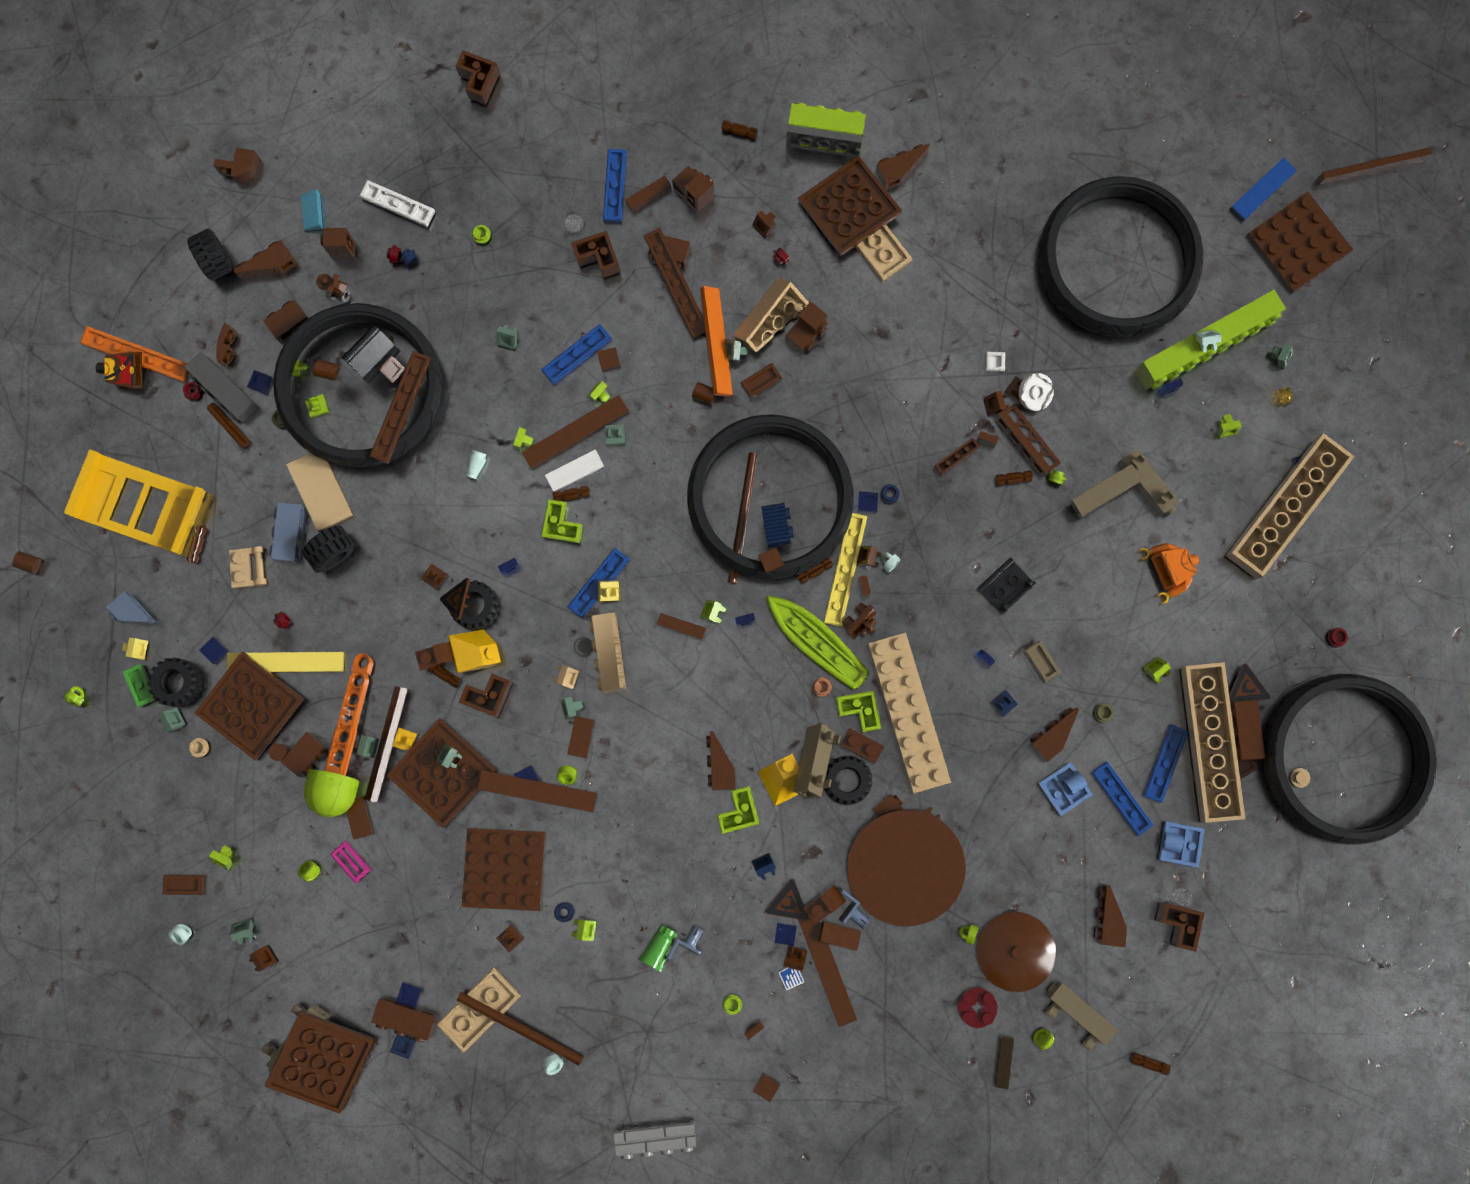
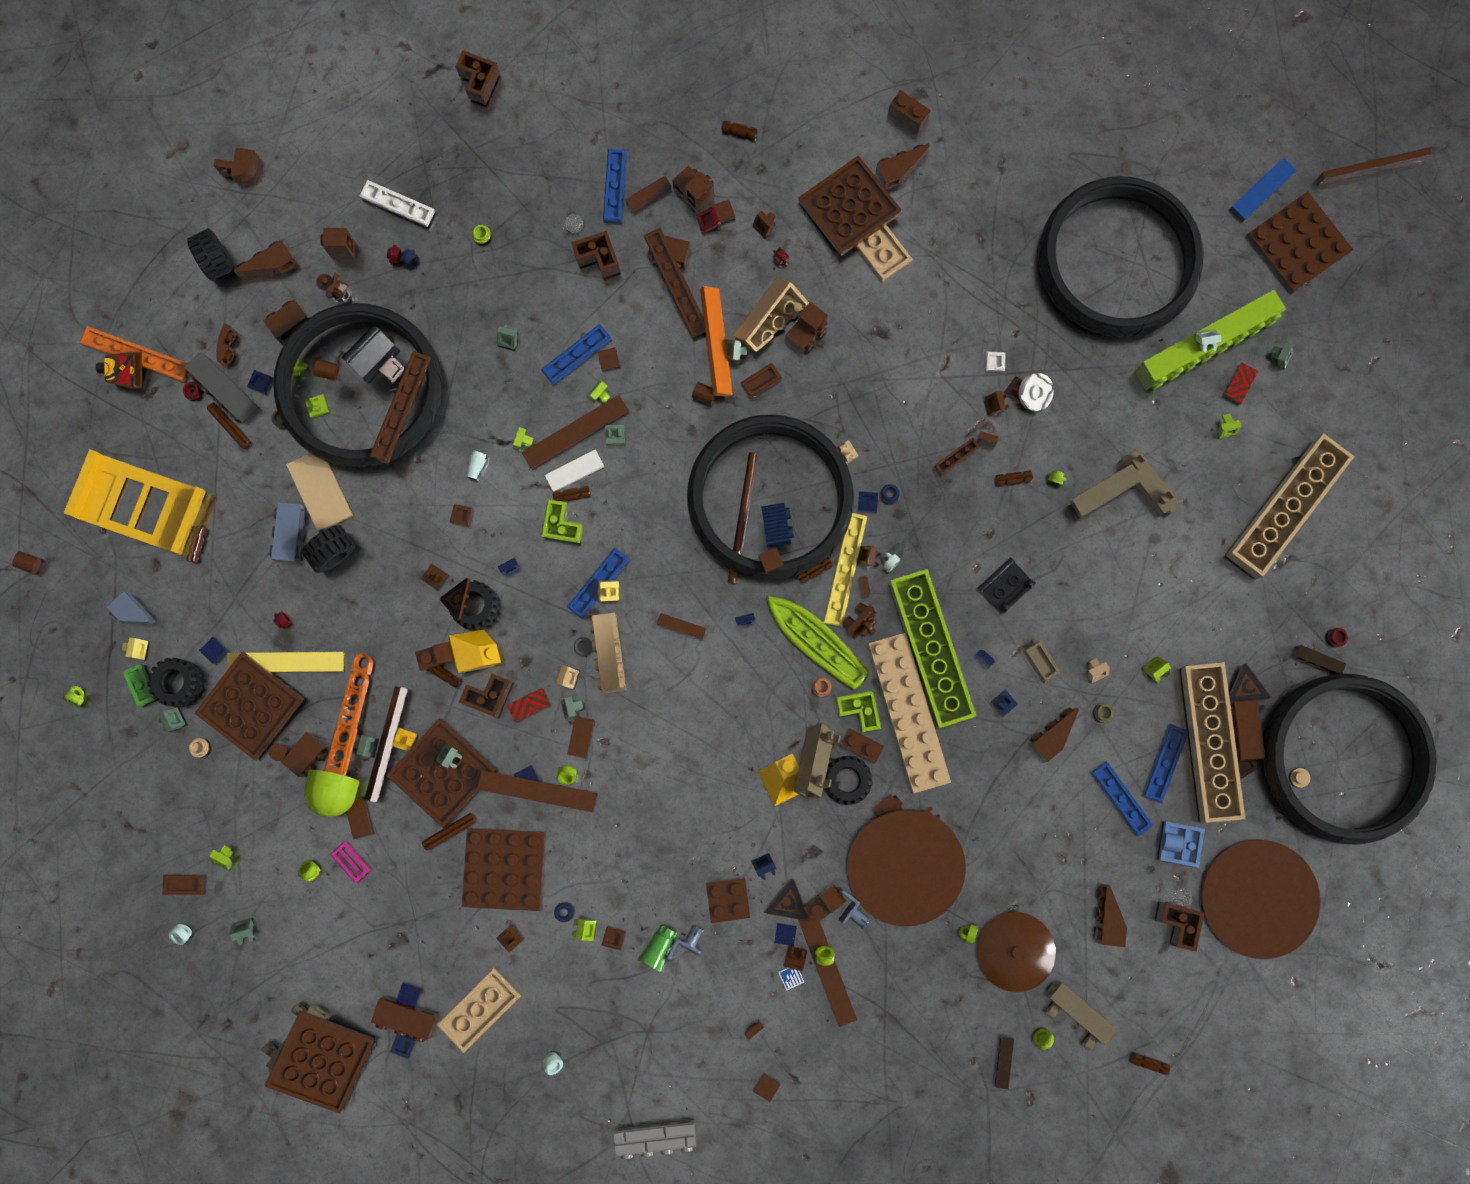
(241, 567): tan plate -> none
(262, 958): reddish brown tile -> none
(311, 210): medium azure slope -> none
(448, 831): none -> reddish brown axle
(461, 515): none -> reddish brown tile
(519, 1028): reddish brown piece -> none
(529, 705): none -> tile
(613, 938): none -> reddish brown tile
(708, 219): none -> dark red tile
(711, 611): lime tile -> none
(722, 771): reddish brown slope -> none
(724, 211): none -> reddish brown tile
(727, 900): none -> reddish brown brick
(732, 1004): lime plate -> none
(743, 816): lime brick -> none
(824, 956): none -> lime tile
(825, 129): piece -> none
(839, 936): reddish brown tile -> none
(847, 451): none -> tan tile
(909, 111): none -> reddish brown brick
(932, 649): none -> lime brick
(969, 1016): dark red plate -> none
(1024, 442): reddish brown fence -> none
(1065, 788): medium blue plate -> none
(1097, 670): none -> tan tile
(1171, 387): clear blue tile -> none
(1173, 567): orange torso -> none
(1240, 383): none -> tile
(1260, 899): none -> reddish brown tile
(1284, 395): clear yellow bush -> none
(1319, 660): none -> dark brown piece

